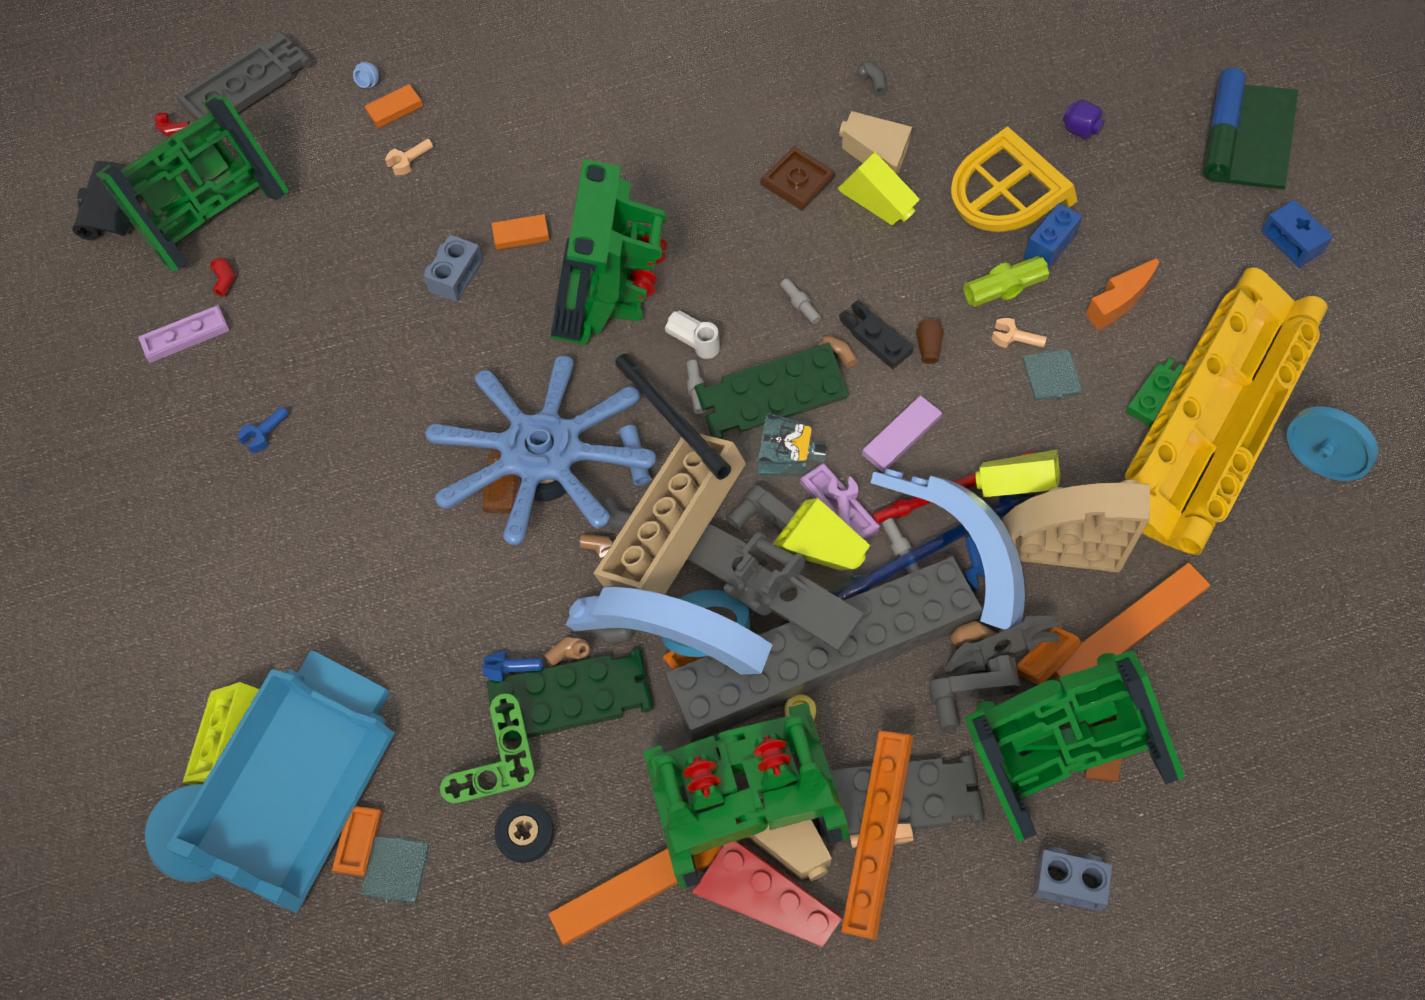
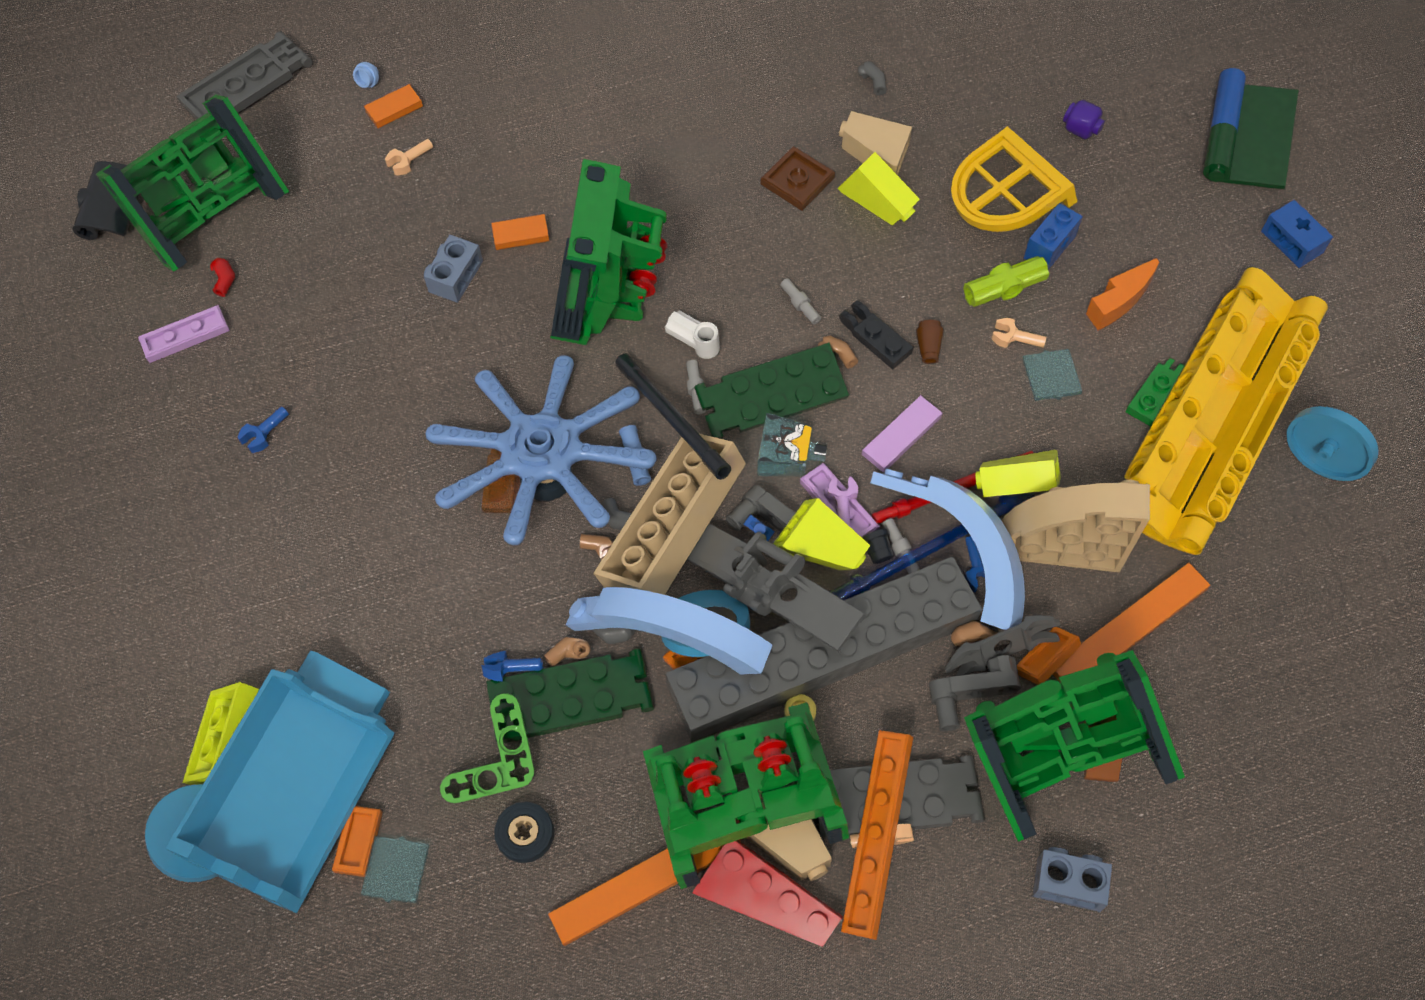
(166, 126): red arm -> none
(757, 526): none -> blue bar
(880, 547): none -> black piece

